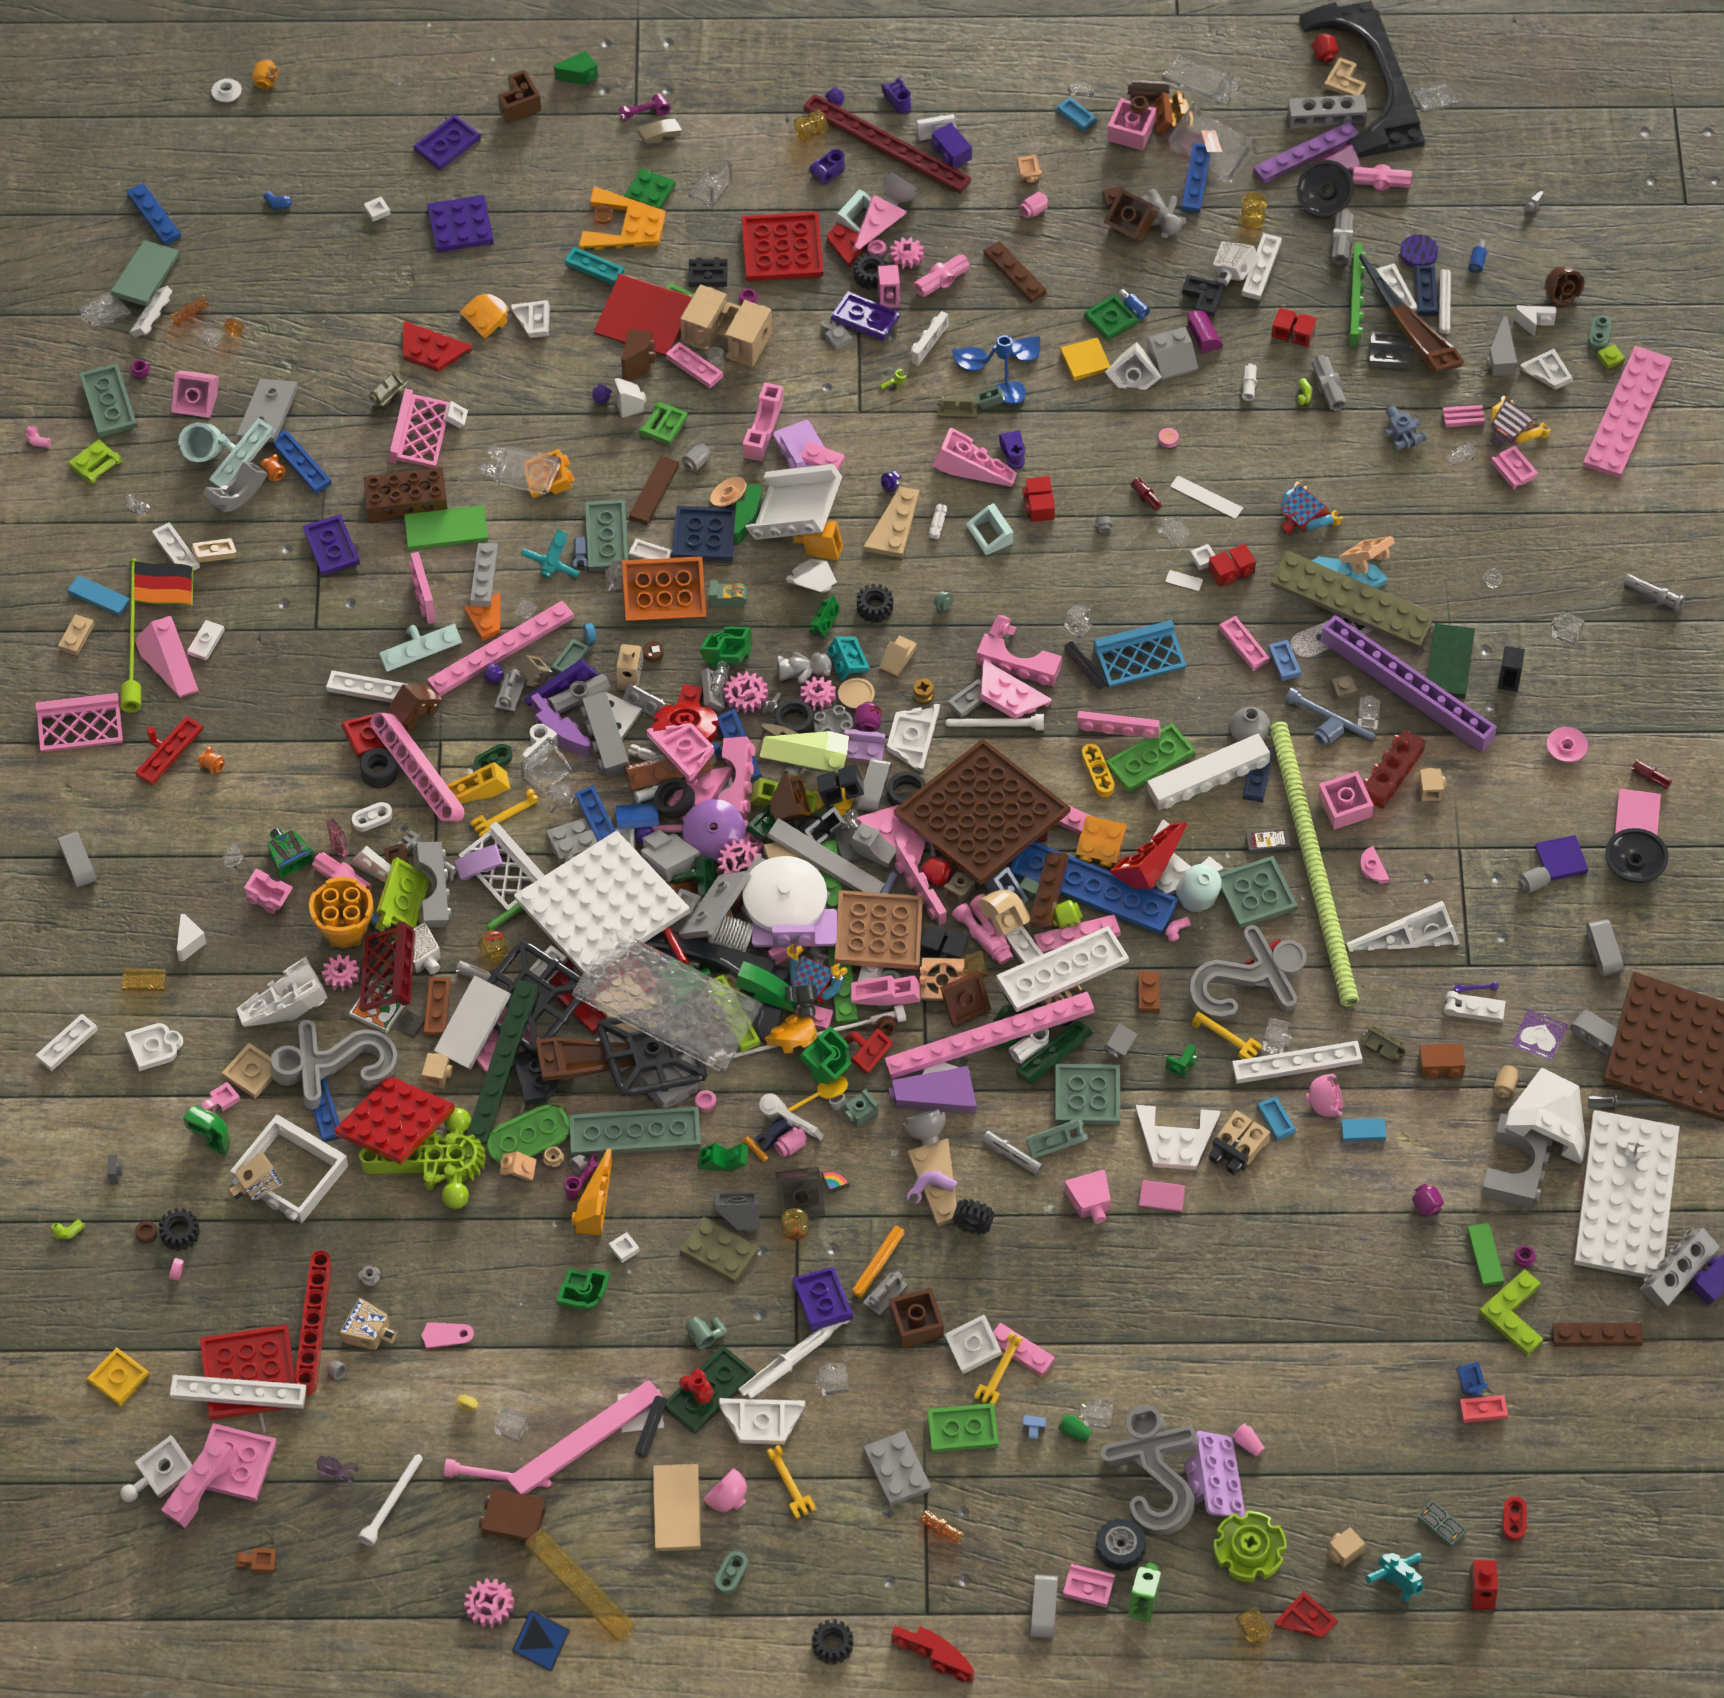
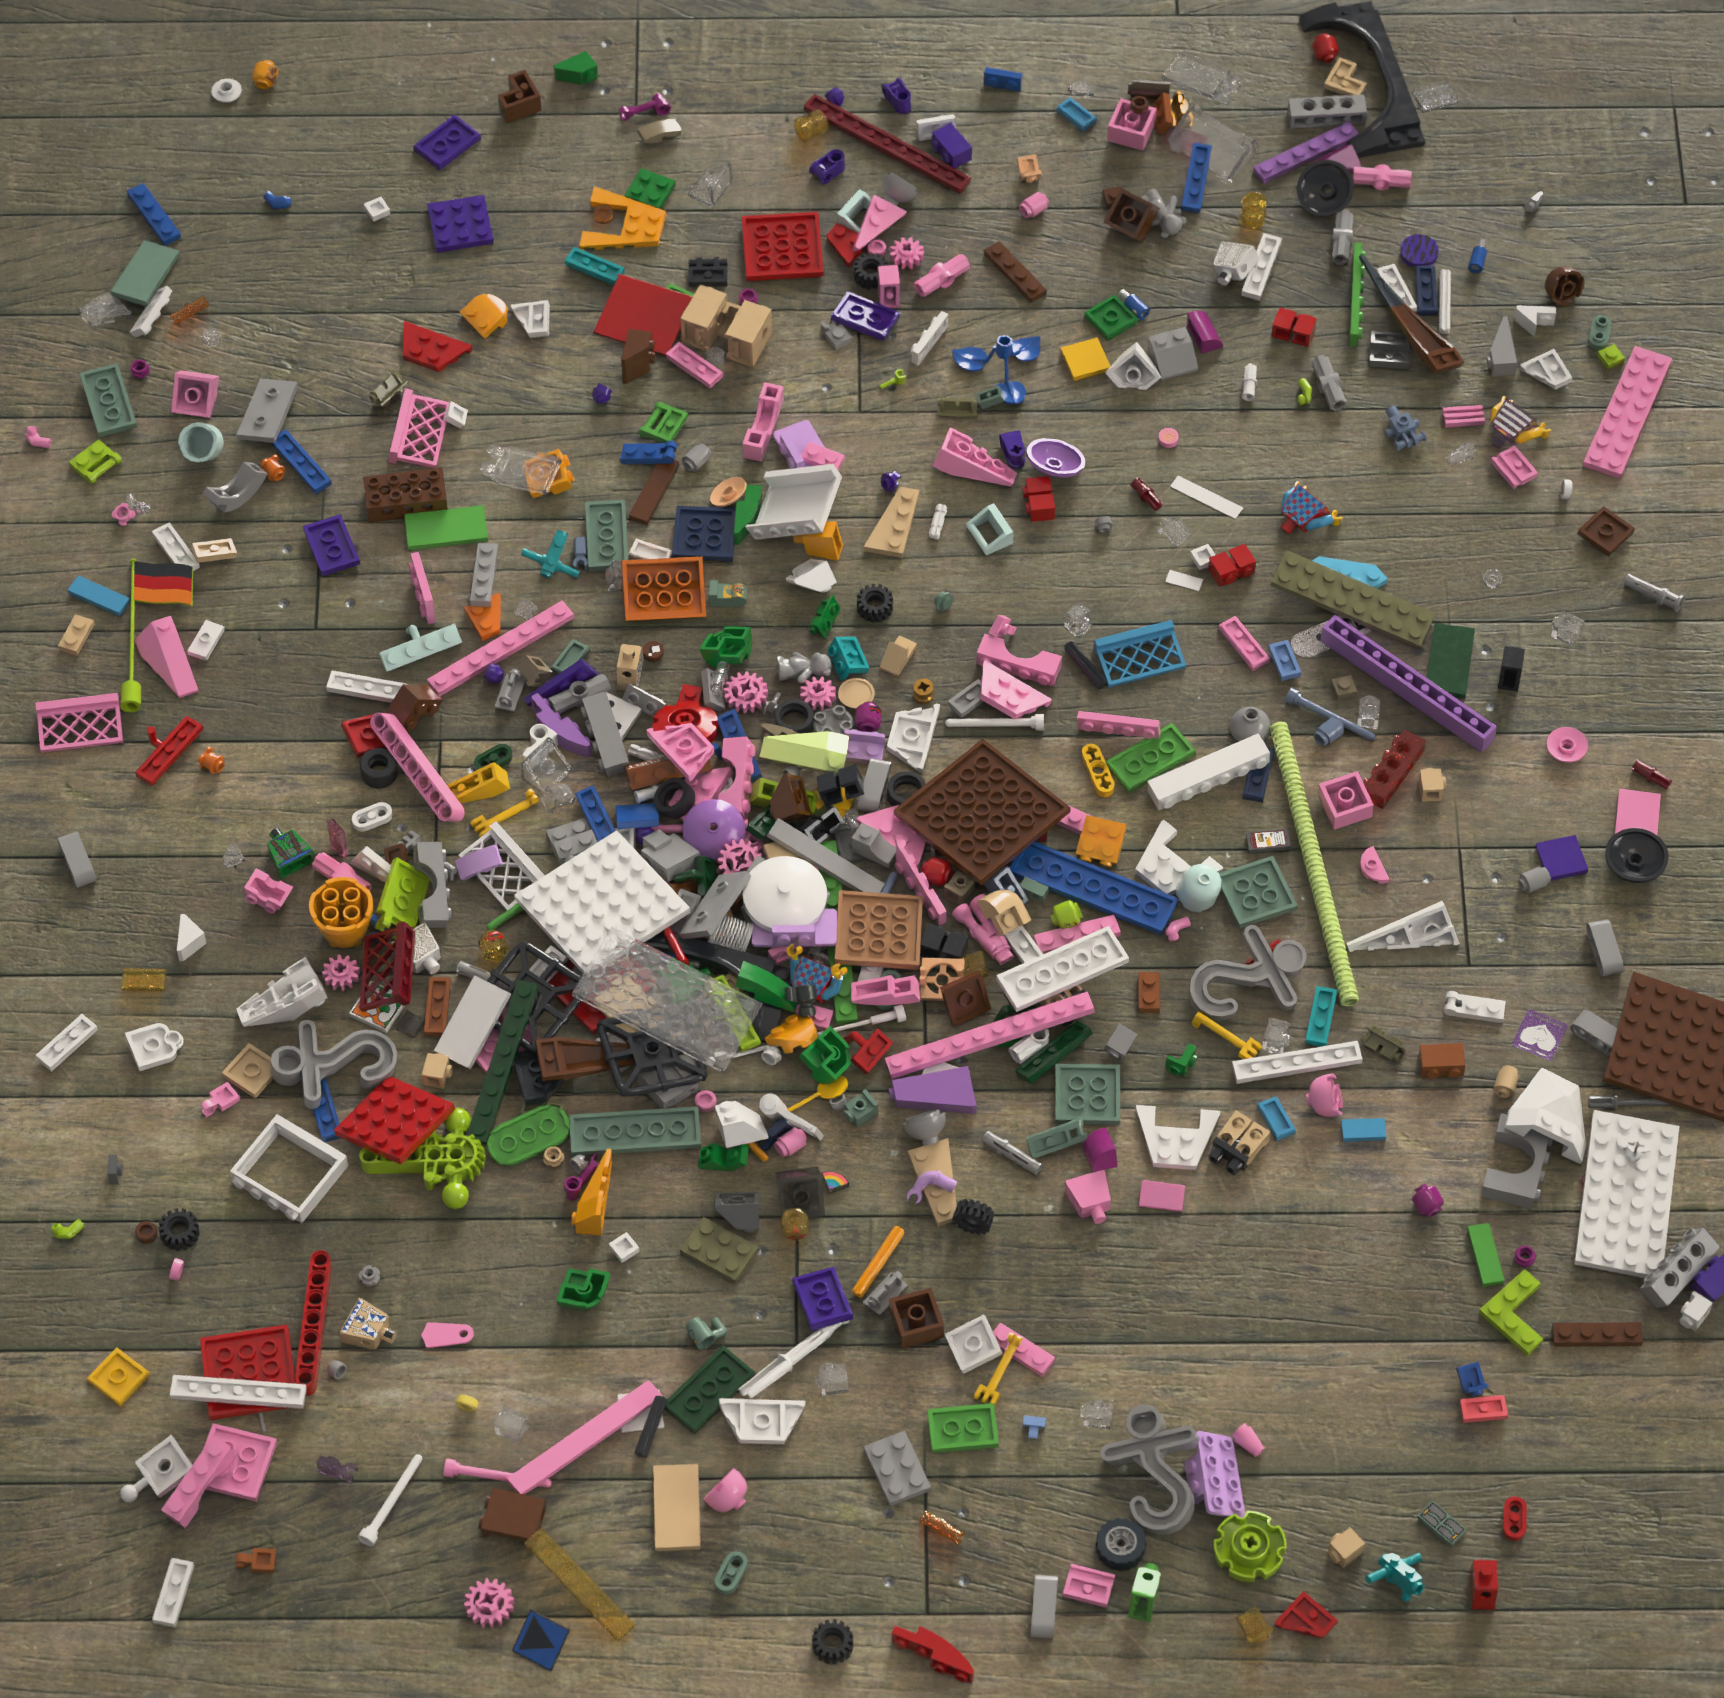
(119, 510): none -> bright pink plate
(173, 1592): none -> white plate
(209, 1126): green brick -> none
(233, 326): clear orange tile -> none
(242, 452): light aqua plate -> none
(256, 1178): tan torso -> none
(518, 1165): light nougat bracket -> none
(589, 633): dark azure tile -> none
(629, 398): white slope -> none
(648, 453): none -> blue plate
(697, 1385): red plate -> none
(739, 1124): none -> white slope
(771, 1055): none -> white plate
(799, 1502): yellow hinge -> none
(888, 1029): reddish brown plate -> none
(1002, 79): none -> blue plate
(1049, 889): reddish brown plate -> none
(1055, 458): none -> medium lavender dish
(1074, 1428): green cone -> none
(1100, 1150): none -> magenta brick
(1151, 860): red wedge -> none
(1206, 290): black plate -> none
(1211, 141): sticker -> none
(1321, 1016): none -> teal plate
(1367, 550): light nougat piece -> none
(1459, 988): dark purple hinge -> none
(1566, 489): none -> white tile
(1606, 531): none -> reddish brown plate
(1695, 1311): none -> white brick

